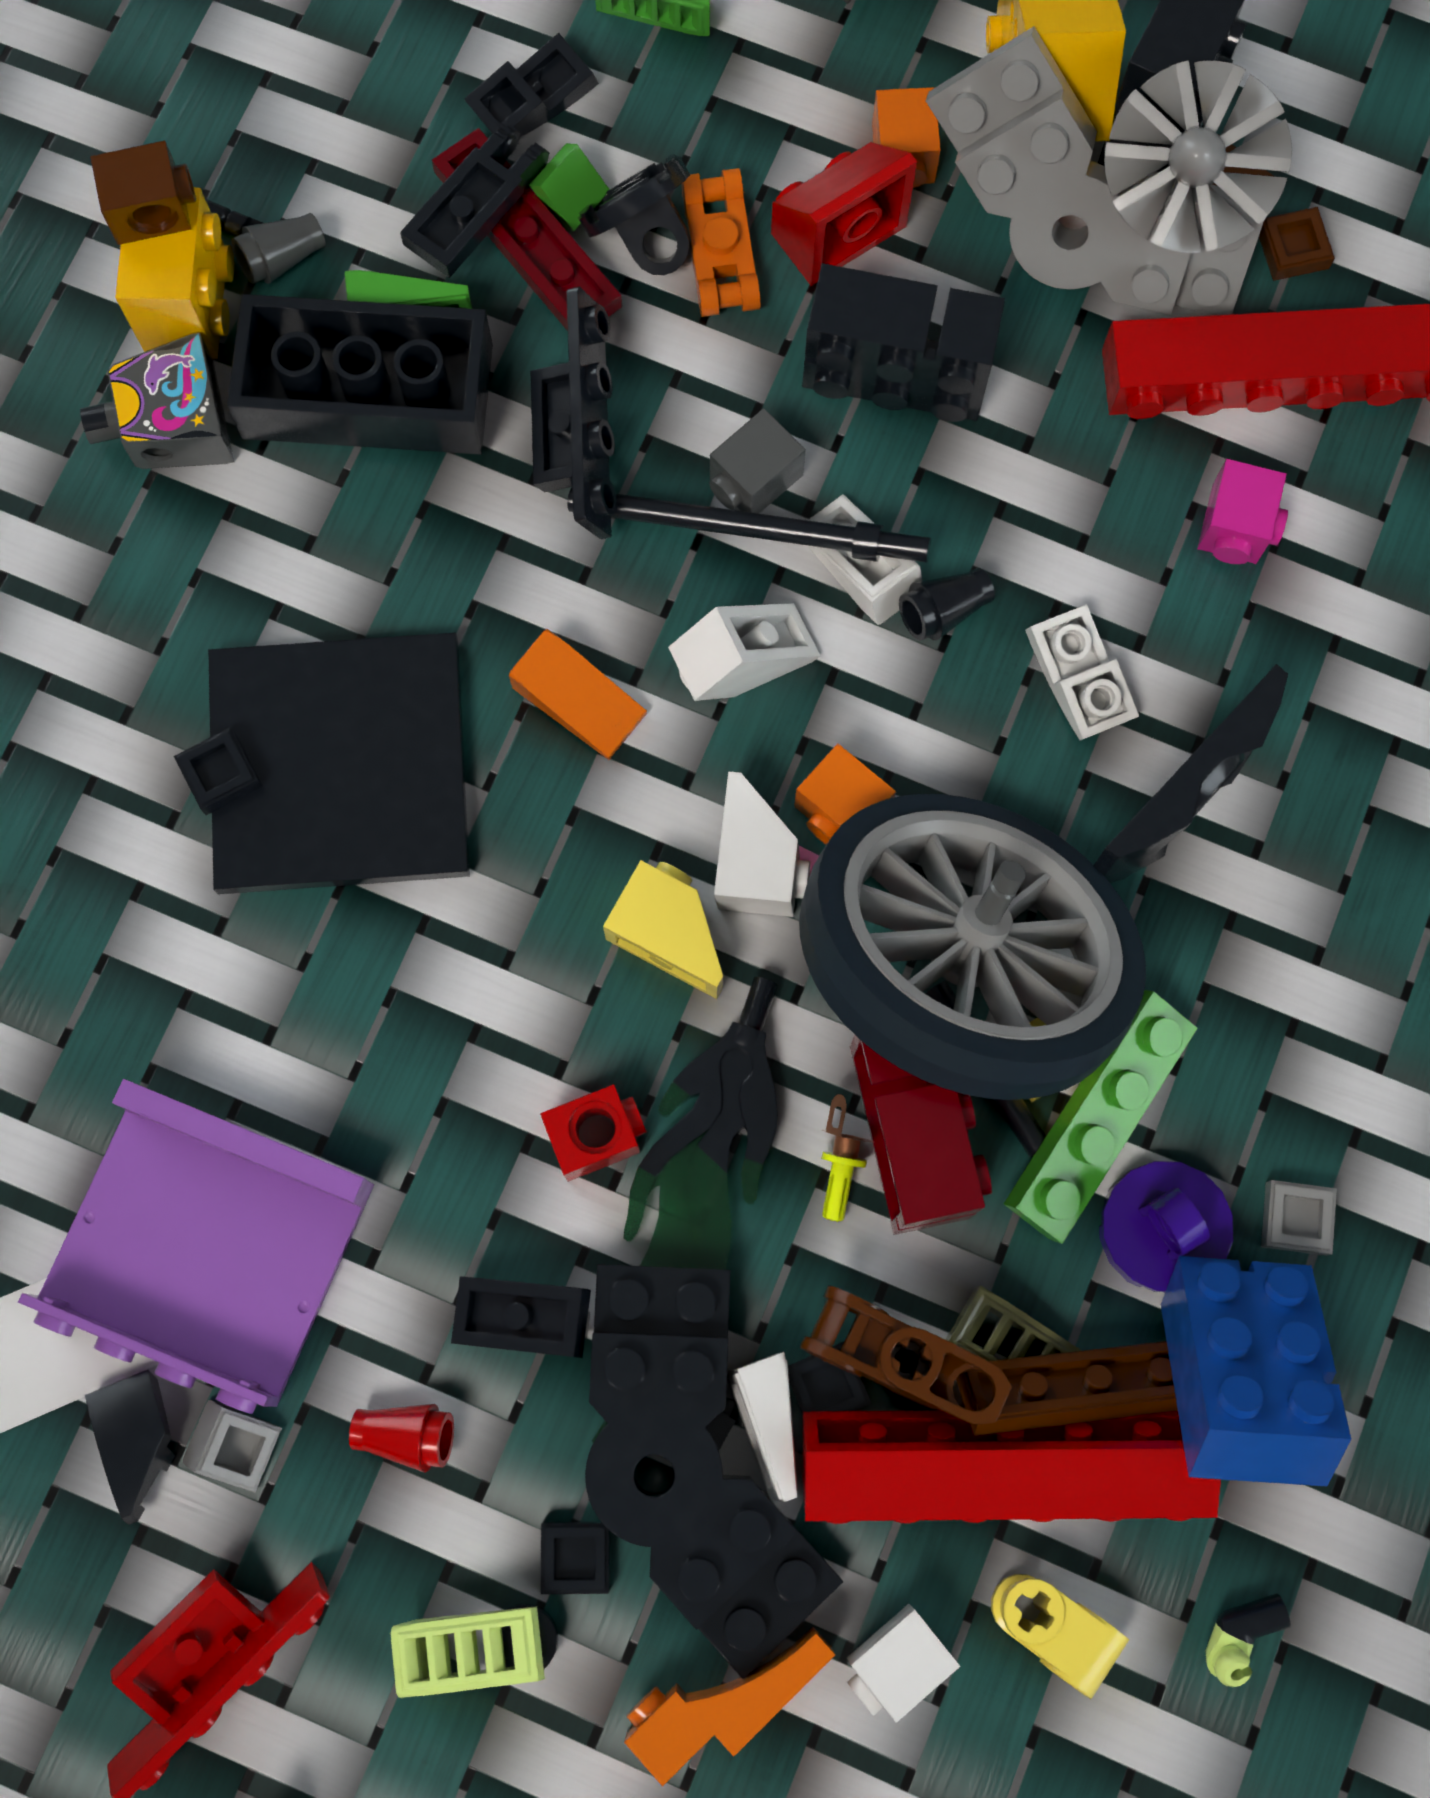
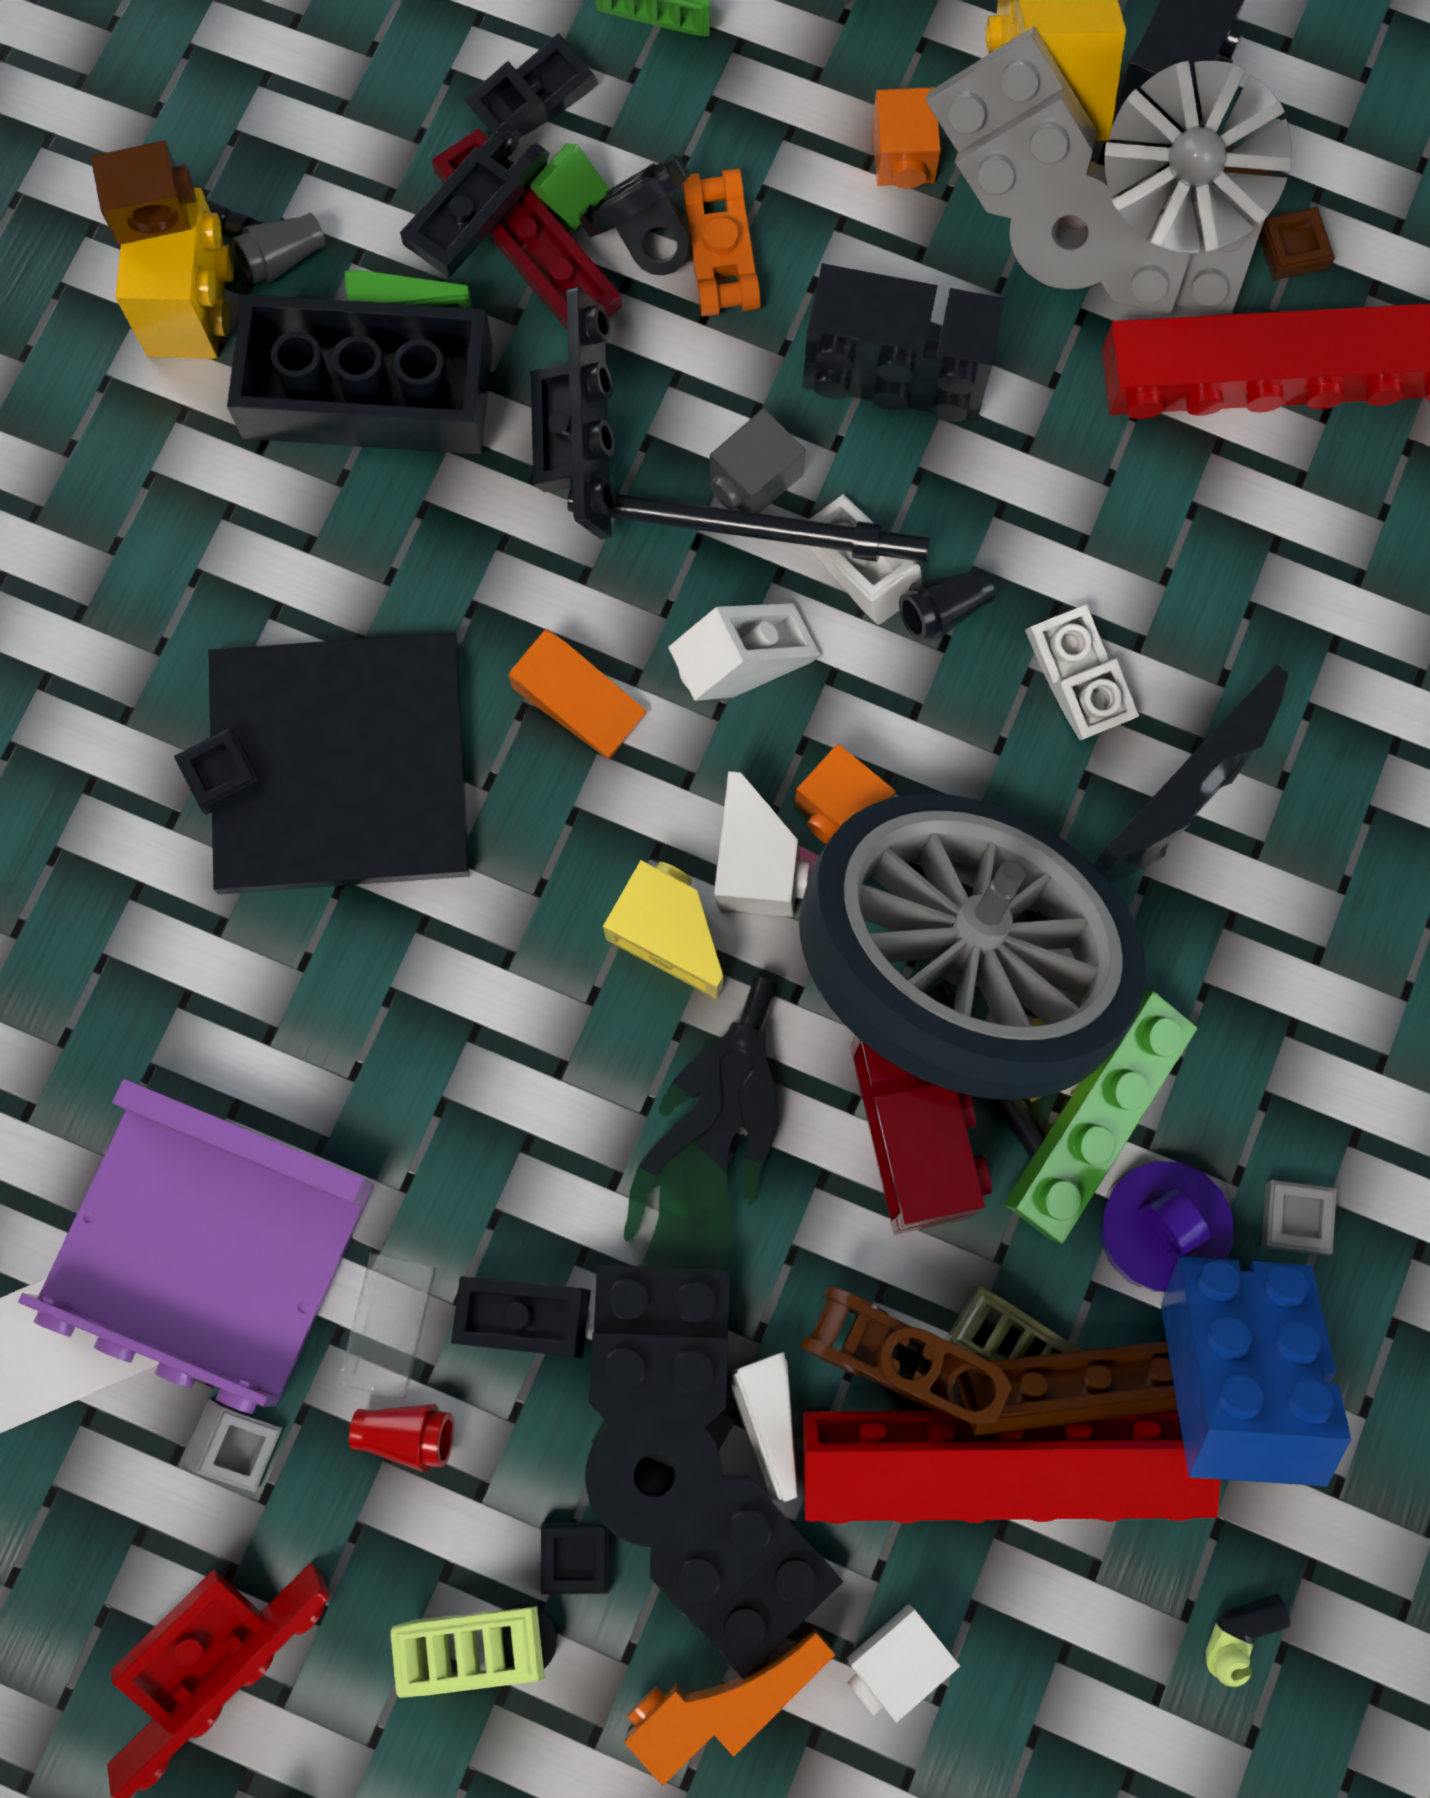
(131, 1438): black slope -> none
(164, 408): torso -> none
(387, 1326): none -> clear tile
(565, 1121): red brick -> none
(826, 1387): black tile -> none
(843, 1161): neon yellow piece -> none
(844, 208): red slope -> none
(1065, 1634): light yellow piece -> none
(1243, 513): dark pink brick -> none

